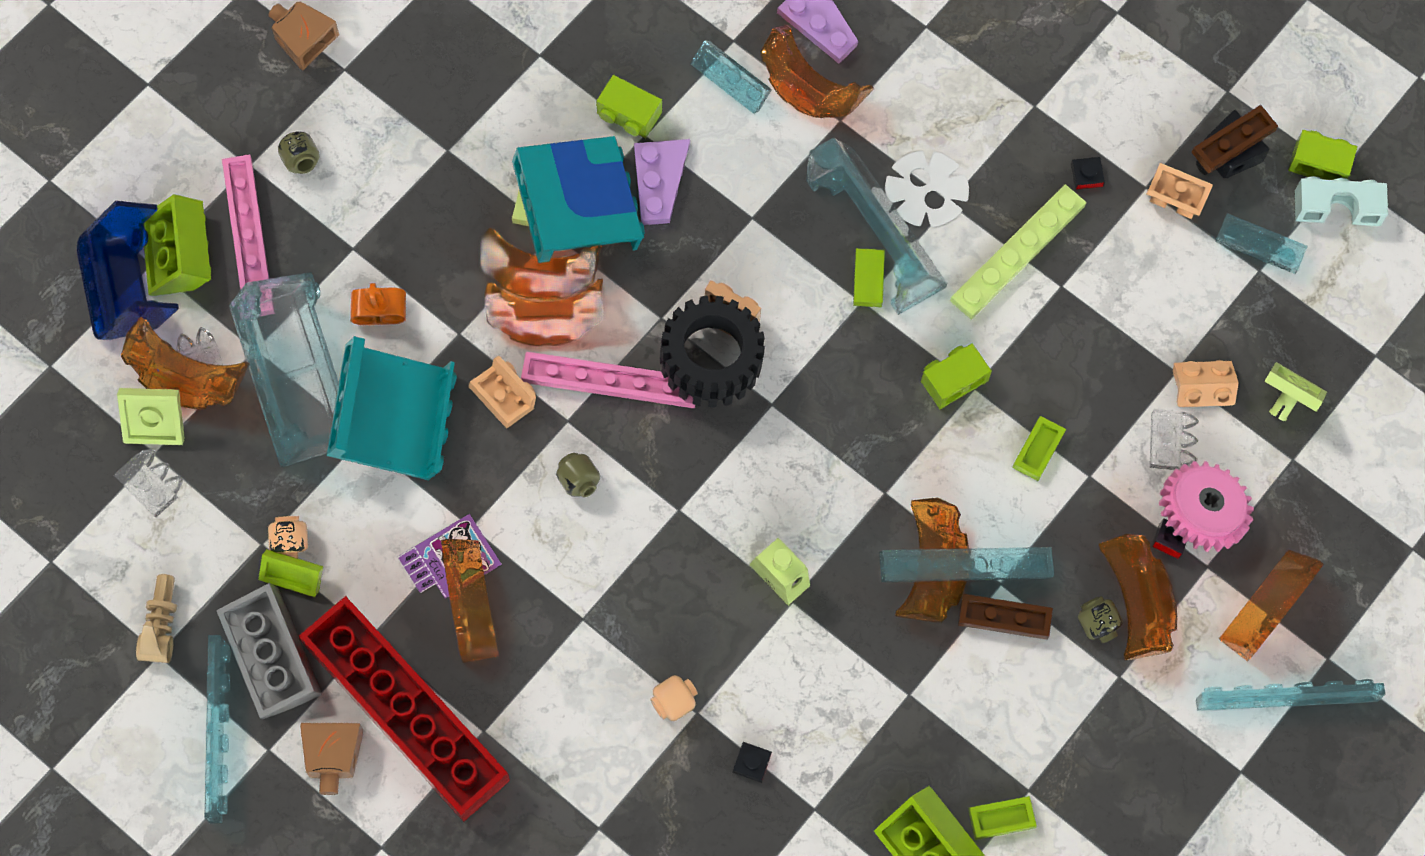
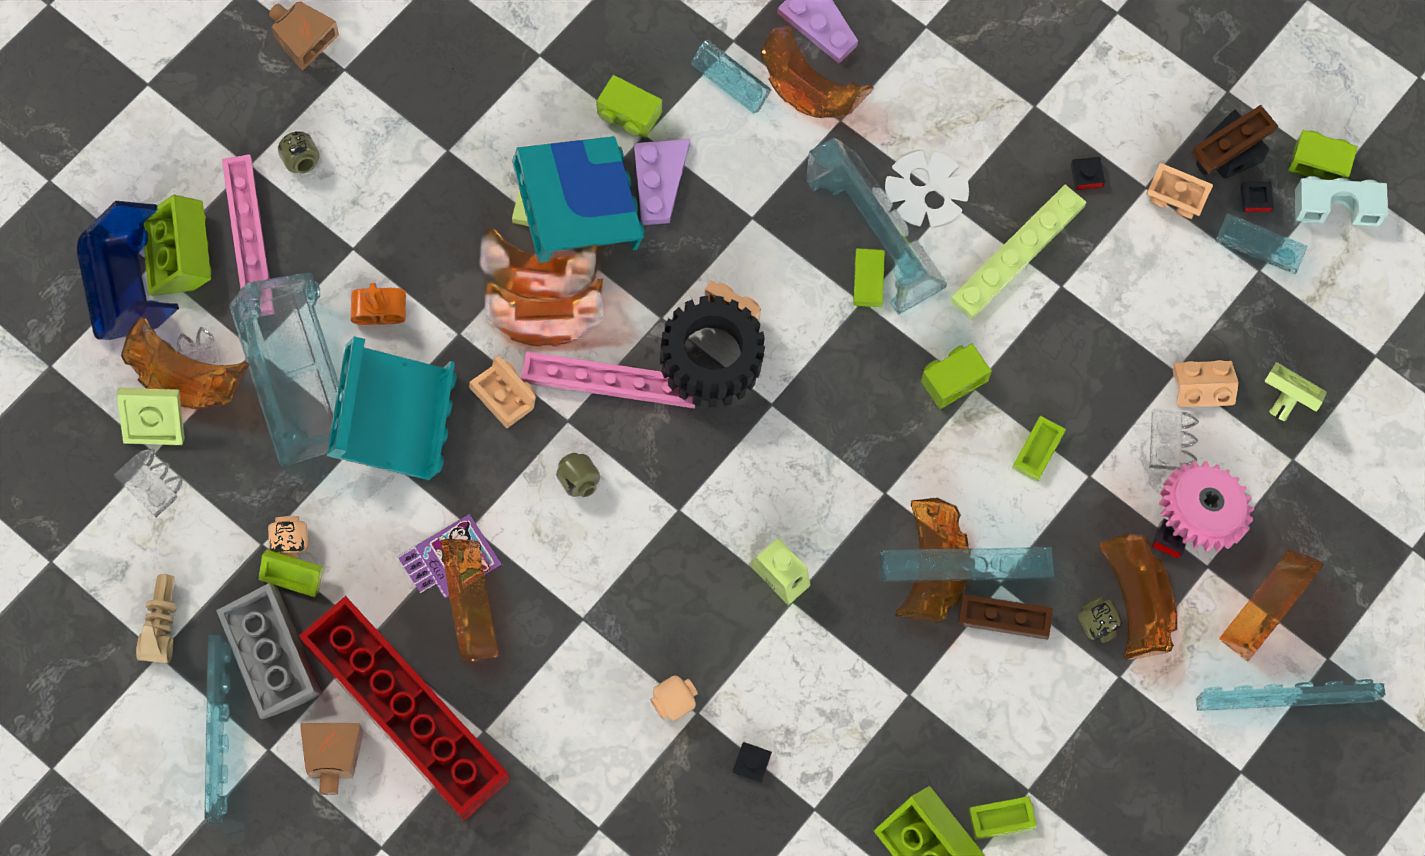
(1257, 196): none -> black plate

